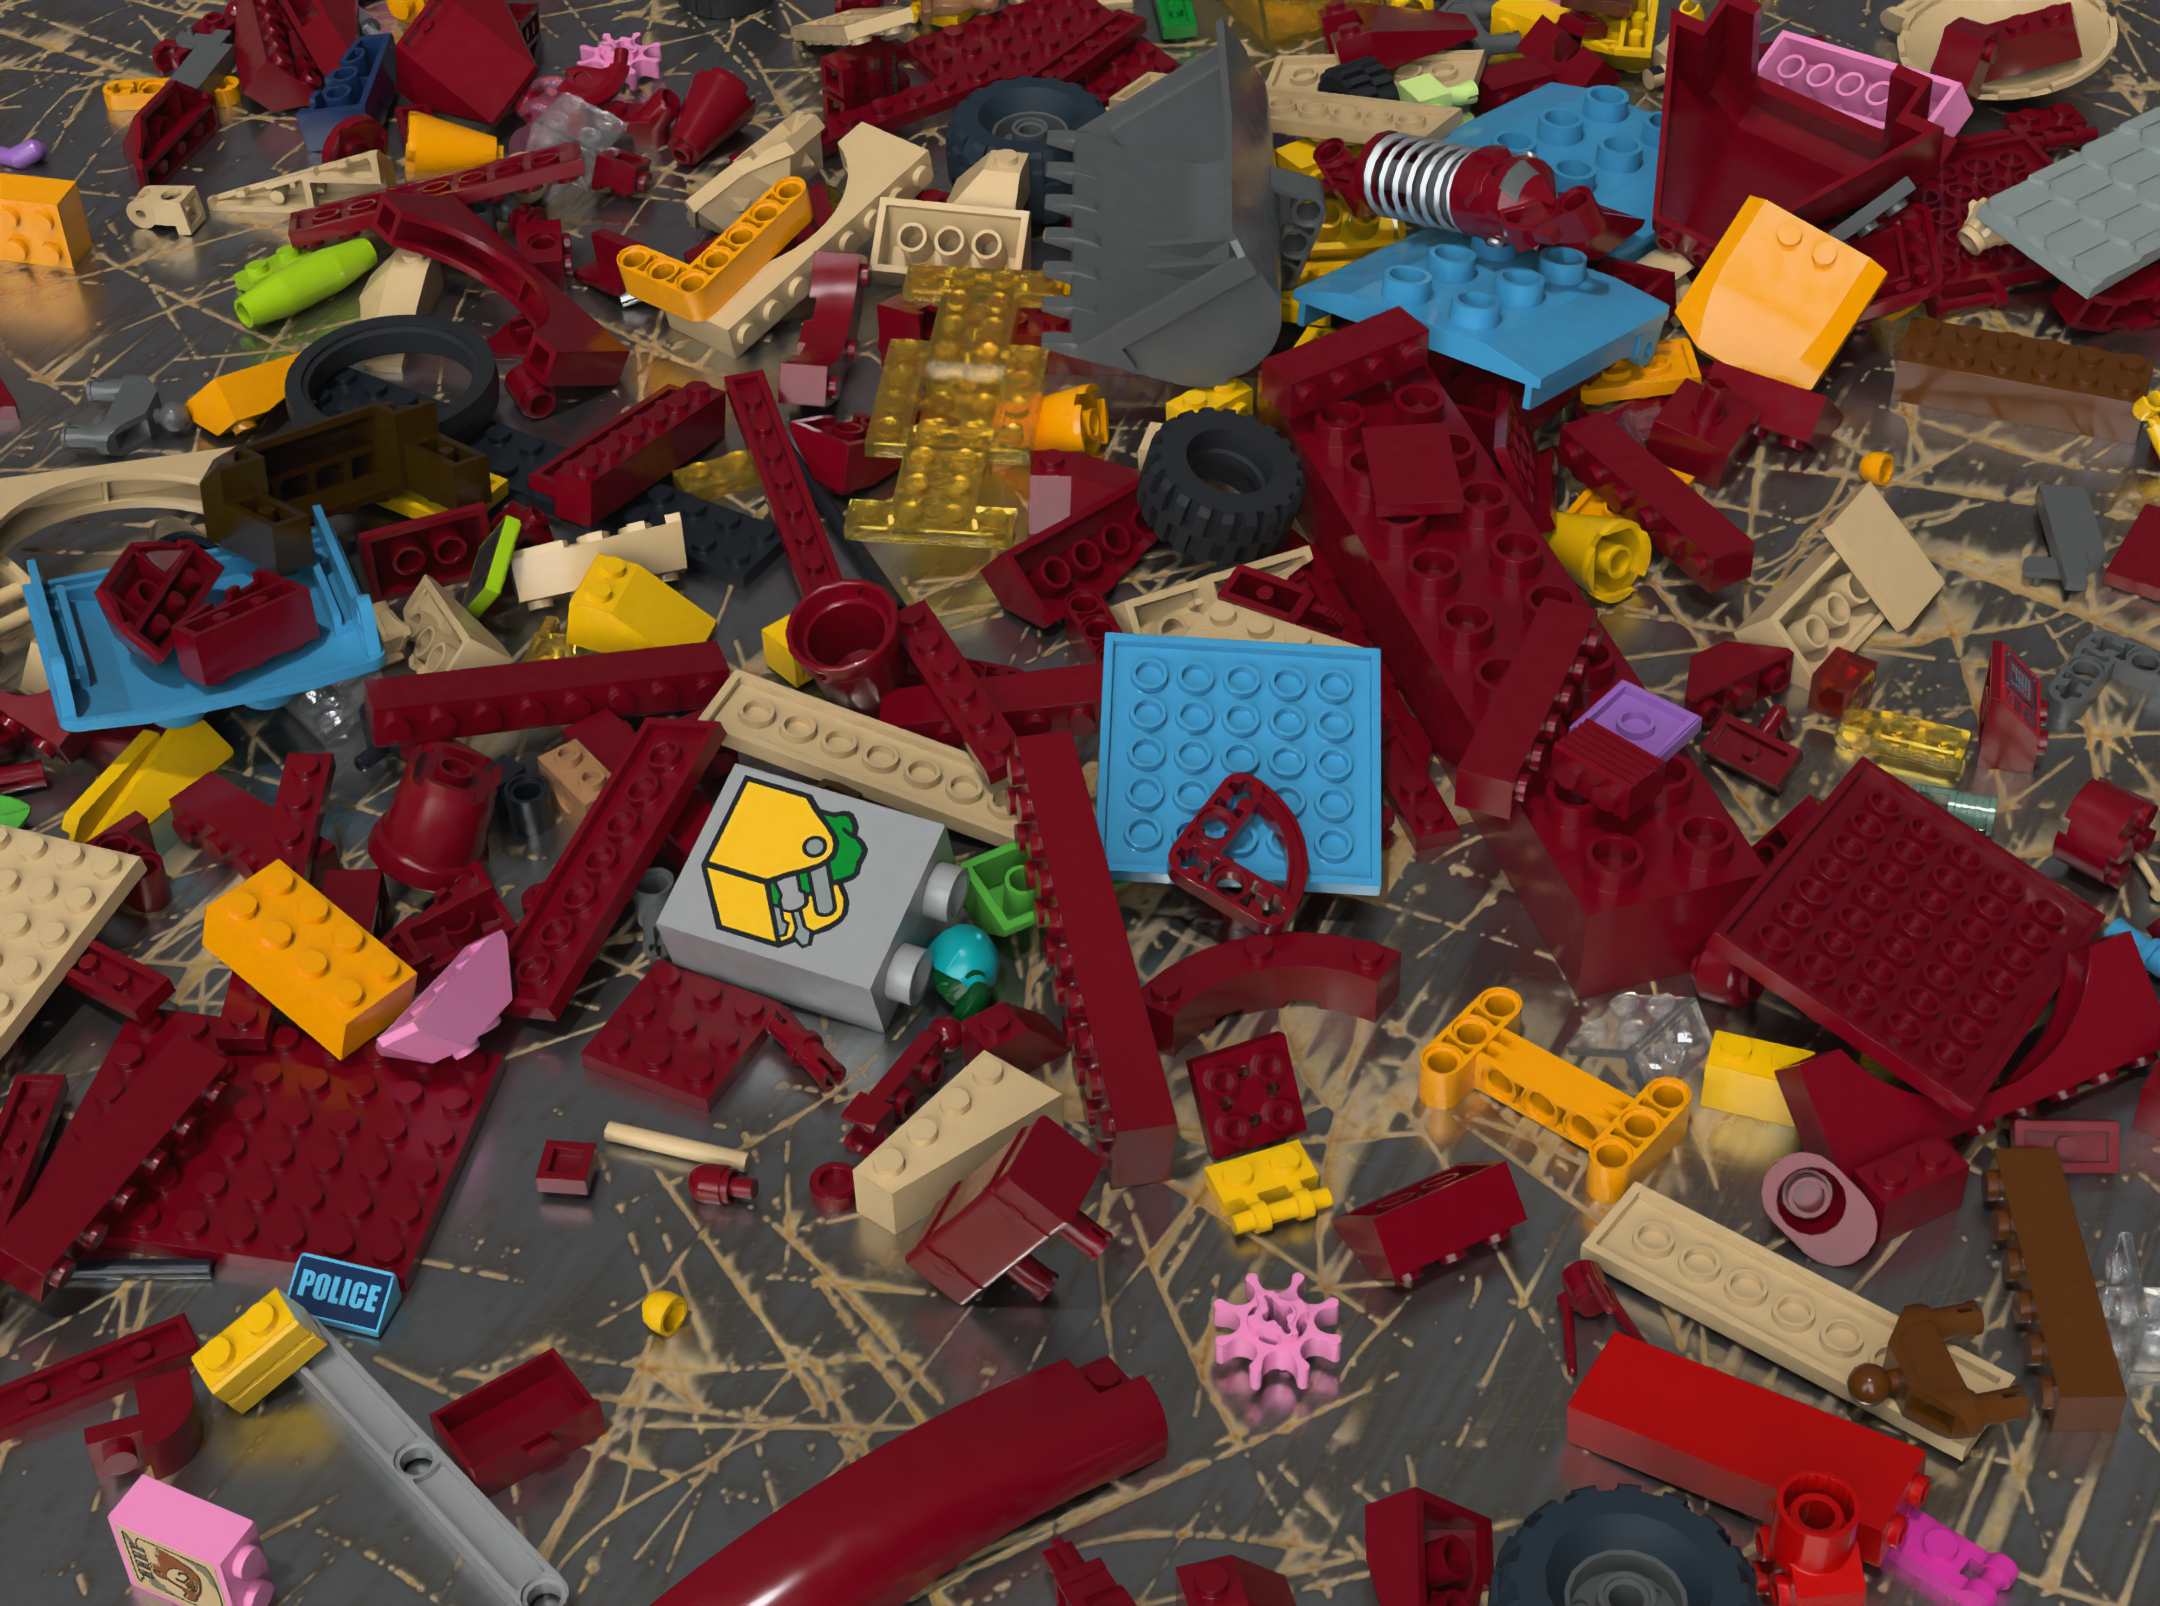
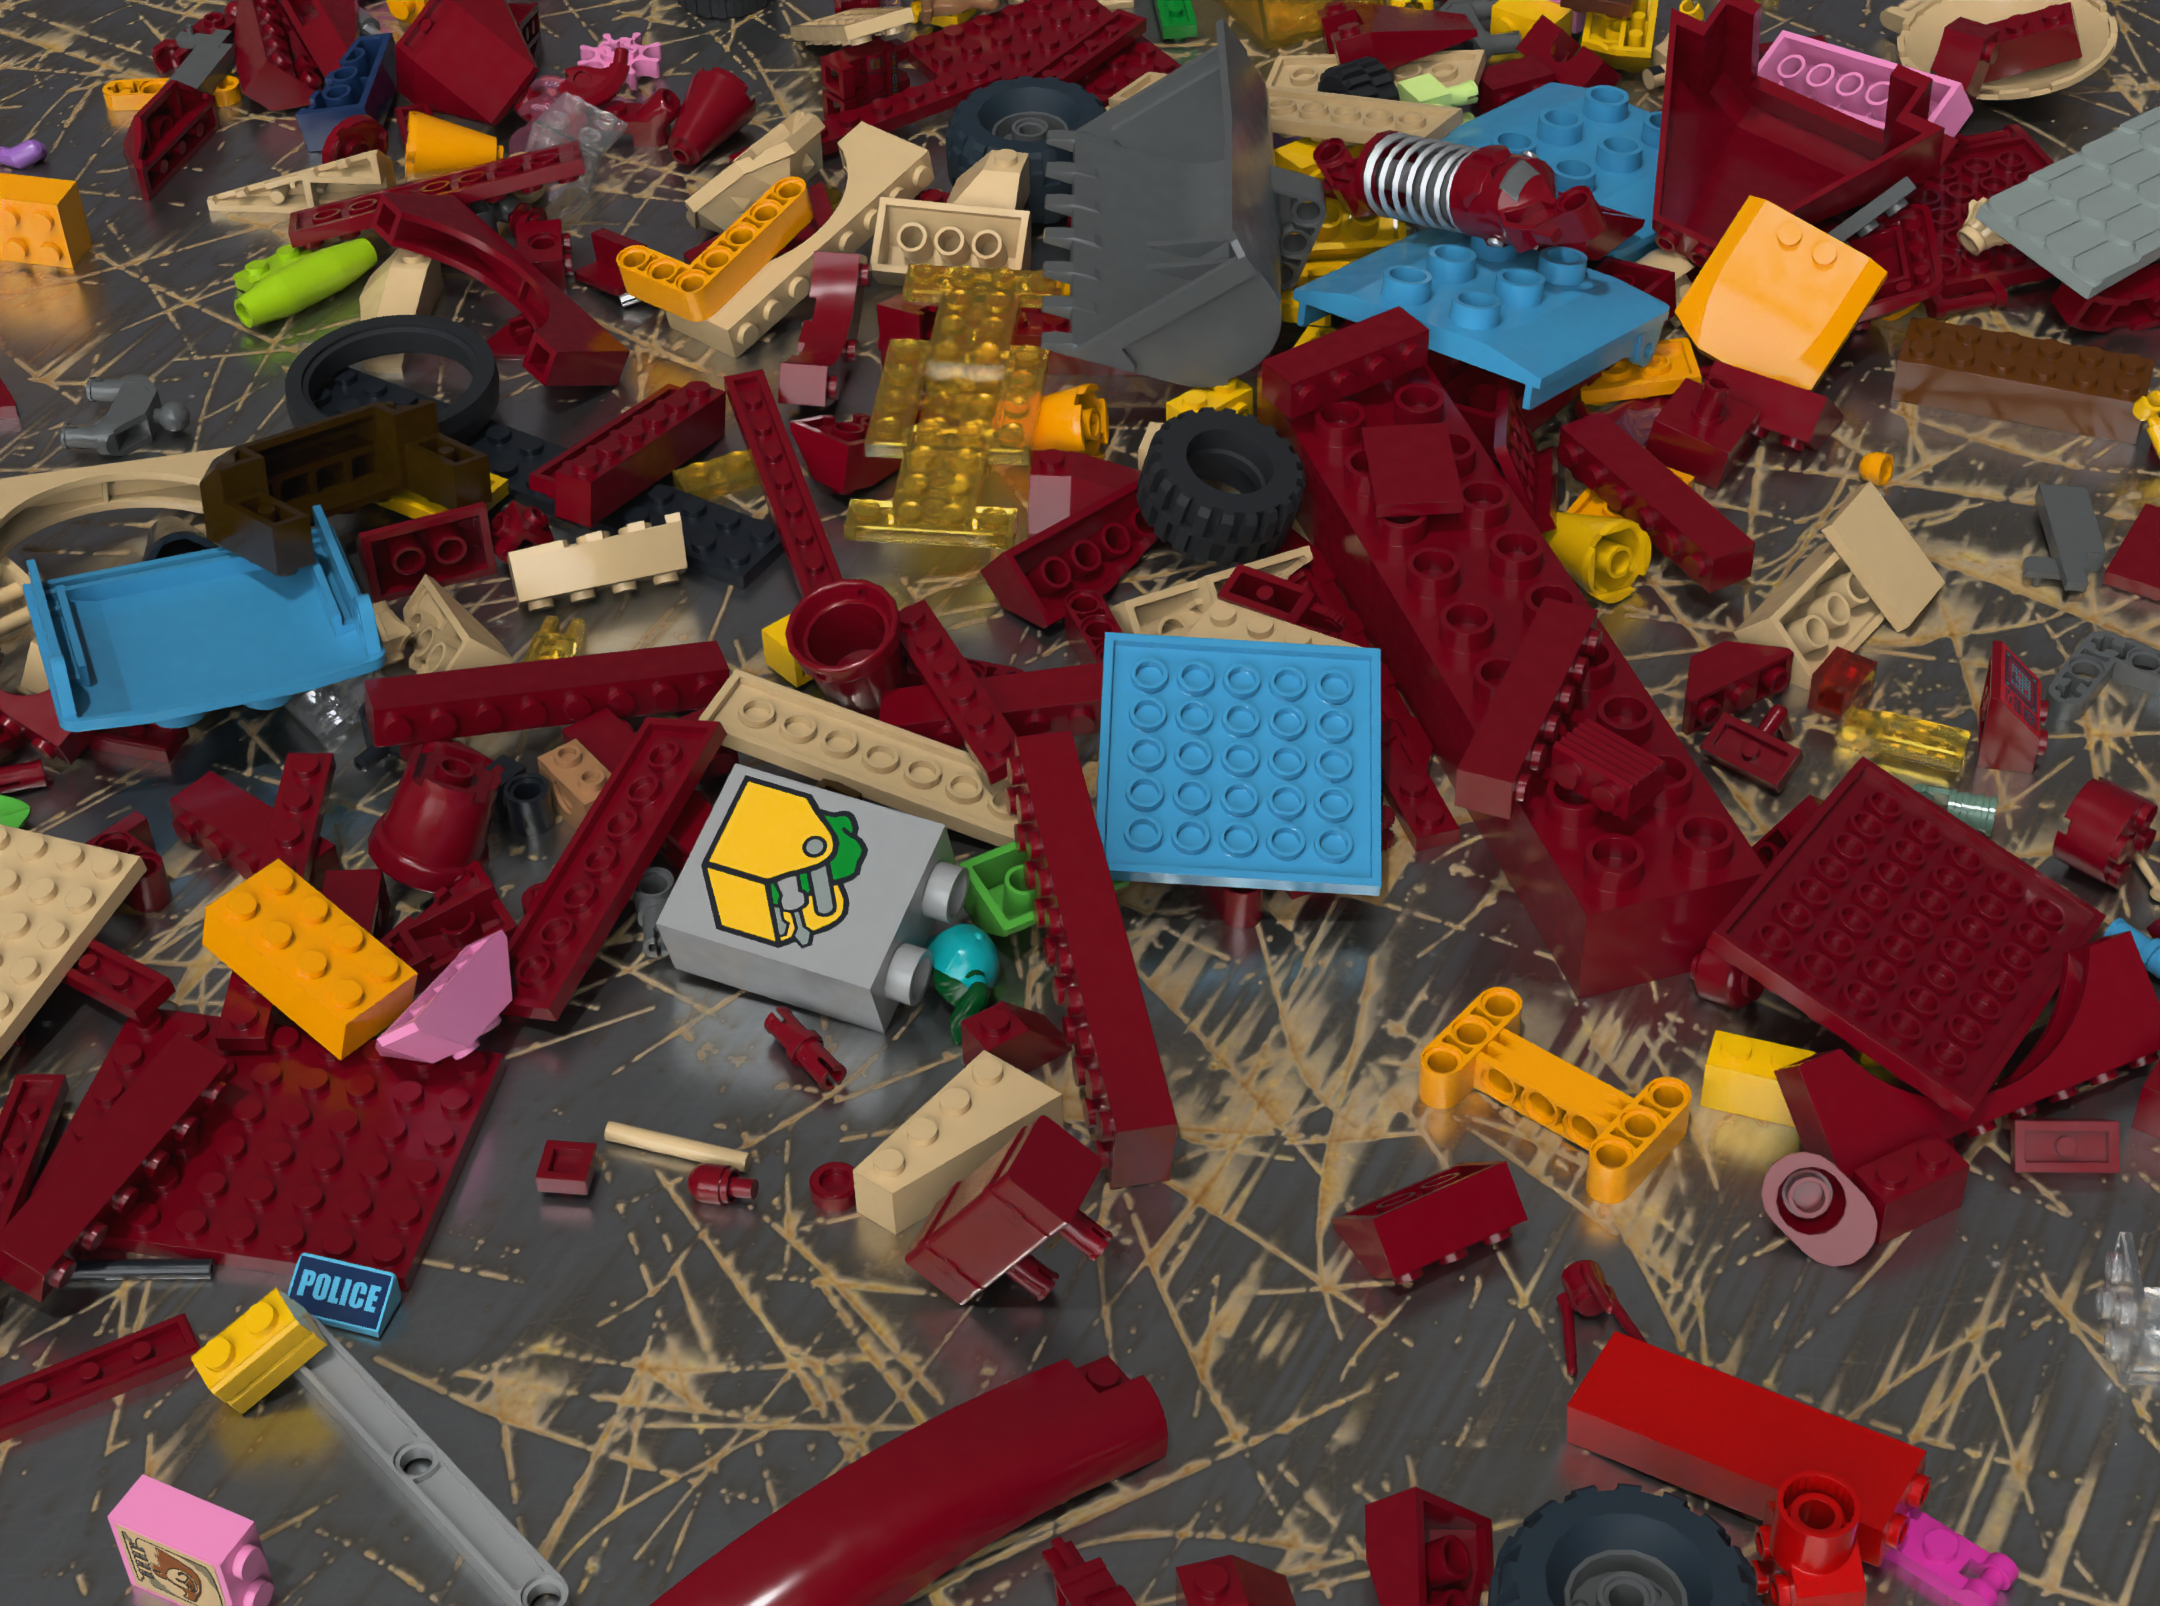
(146, 778): yellow wedge -> none
(152, 590): dark red wedge -> none
(161, 1435): dark red brick -> none
(168, 207): tan leg -> none
(240, 397): light orange wedge -> none
(245, 629): dark red wedge -> none
(491, 567): lime tile -> none
(518, 1423): dark red container -> none
(529, 394): dark red brick -> none
(621, 172): dark red brick -> none
(631, 609): yellow slope -> none
(664, 1312): yellow hinge -> none
(681, 1036): dark red plate -> none
(836, 521): black piece -> none
(901, 1087): dark red plate -> none
(1211, 855): dark red beam -> none
(1241, 1092): dark red plate -> none
(1261, 1178): yellow plate -> none
(1267, 975): dark red brick -> none
(1277, 1330): bright pink gear -> none
(1583, 25): dark red tile -> none
(1644, 719): medium lavender tile -> none
(1651, 1032): clear bracket -> none
(1762, 1300): tan plate -> none
(1927, 1380): reddish brown connector -> none
(2053, 1291): reddish brown brick -> none
(2054, 126): dark red plate -> none

